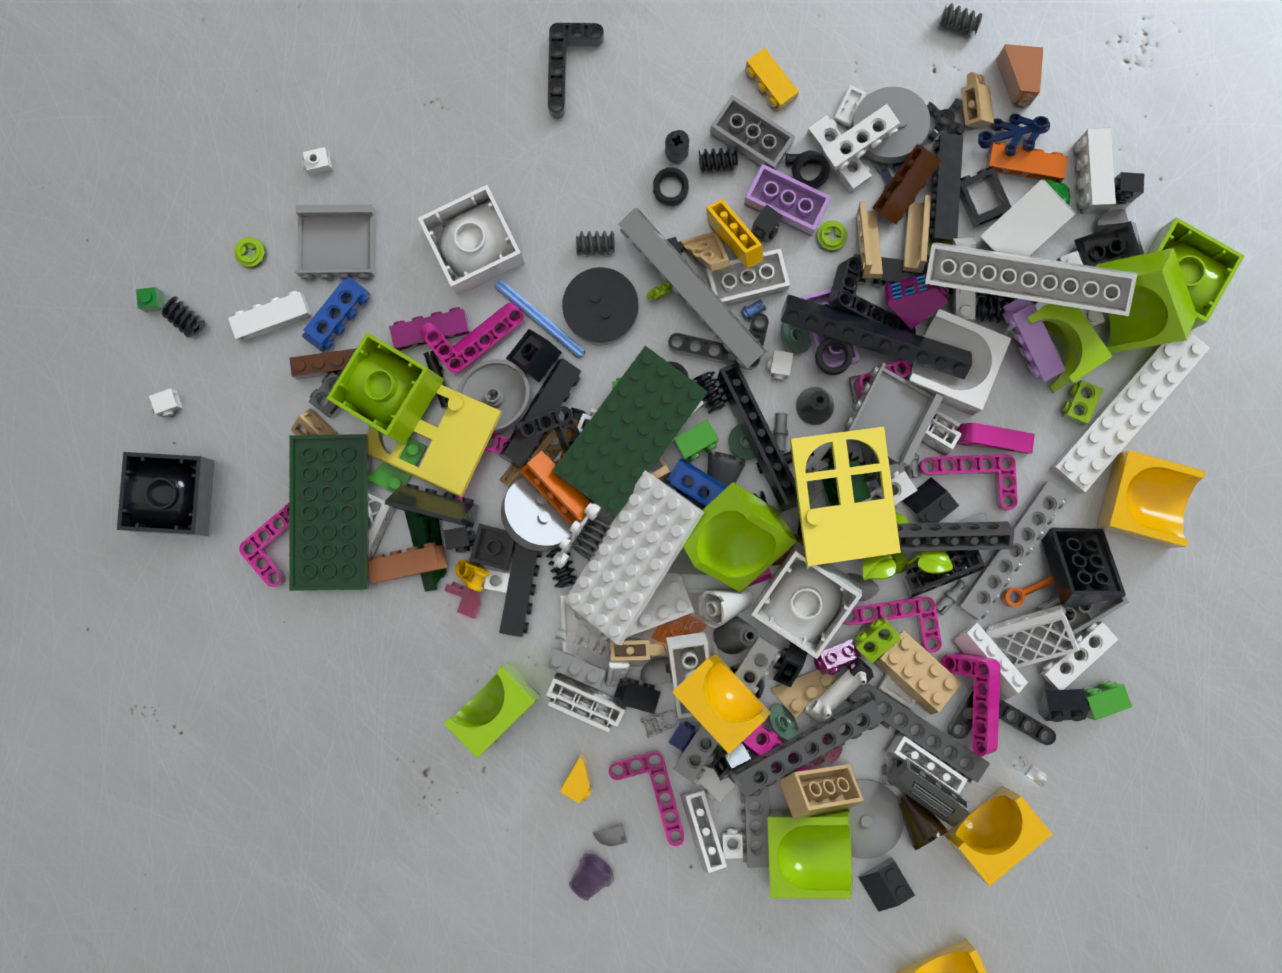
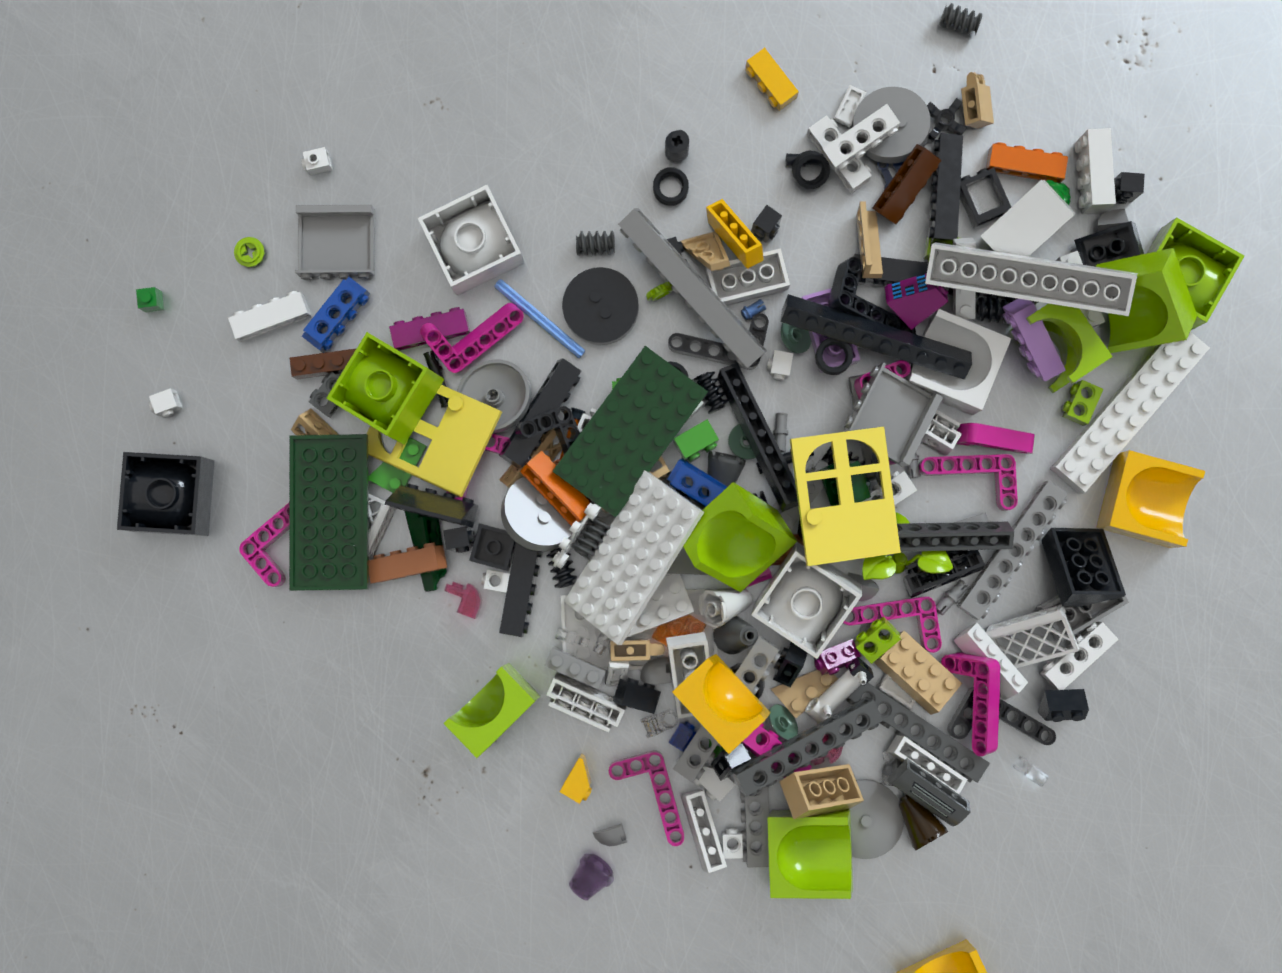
(181, 319): black piece -> none
(471, 574): yellow piece -> none
(534, 355): black slope -> none
(560, 61): black beam -> none
(718, 160): black piece -> none
(752, 122): light grey brick -> none
(805, 204): lavender brick -> none
(810, 410): black cone -> none
(839, 231): lime gear -> none
(886, 885): black slope -> none
(917, 235): tan fence -> none
(930, 502): black slope -> none
(997, 835): yellow piece -> none
(1021, 72): nougat slope -> none
(1021, 593): orange piece -> none
(1037, 126): dark blue plant -> none
(1106, 699): bright green brick -> none

